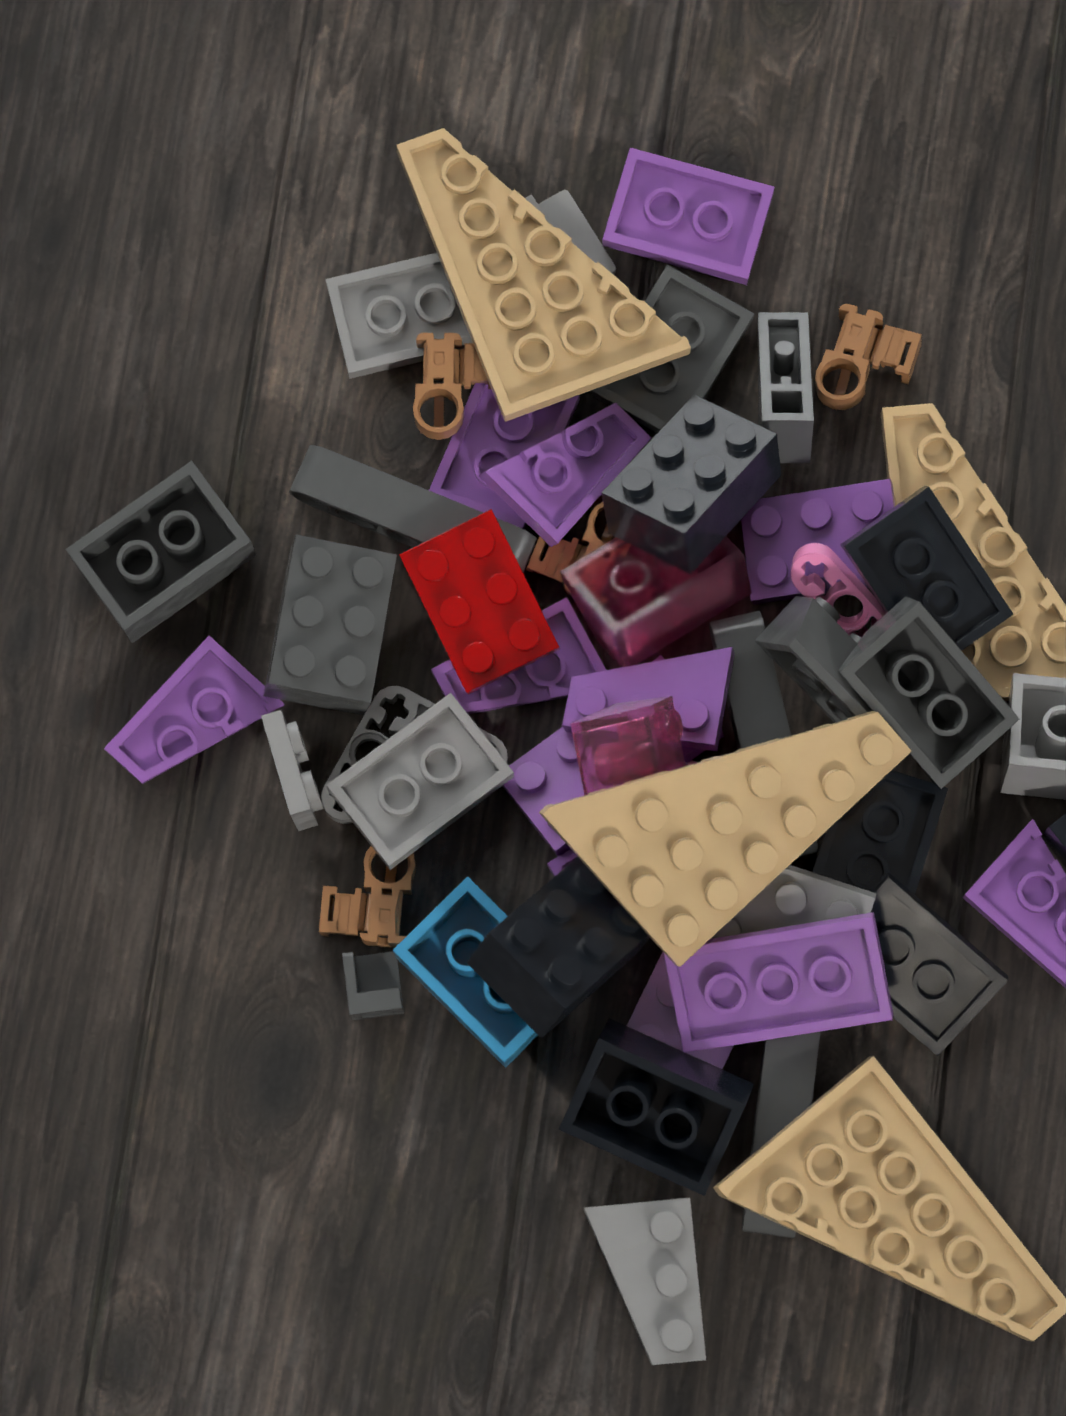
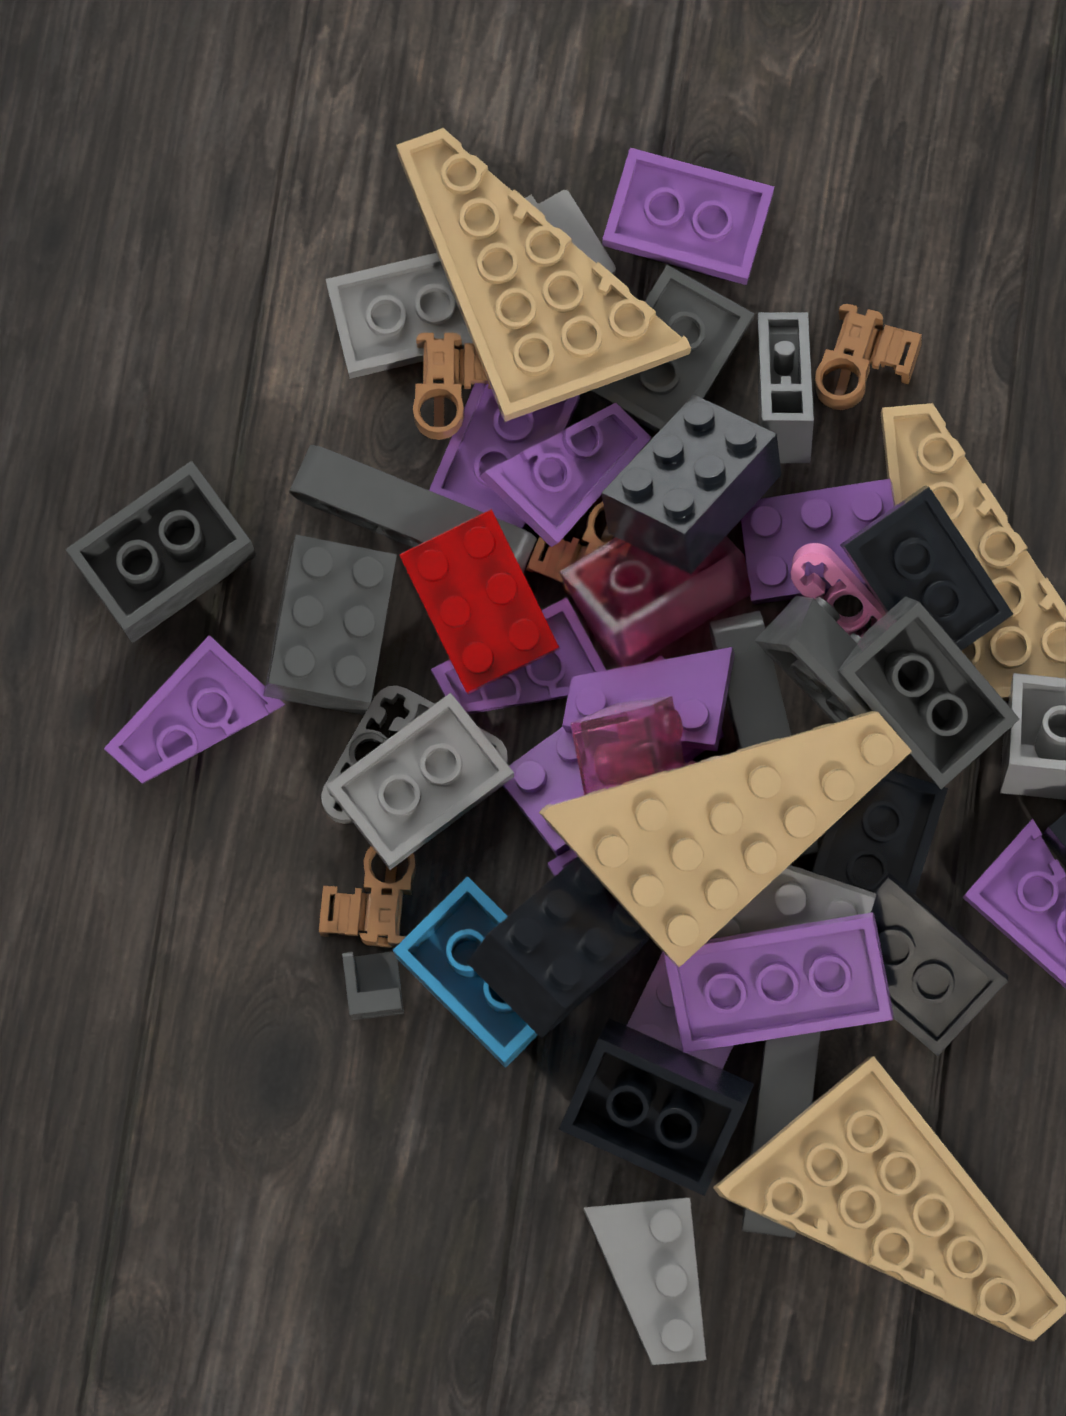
(288, 753): light grey plate -> none

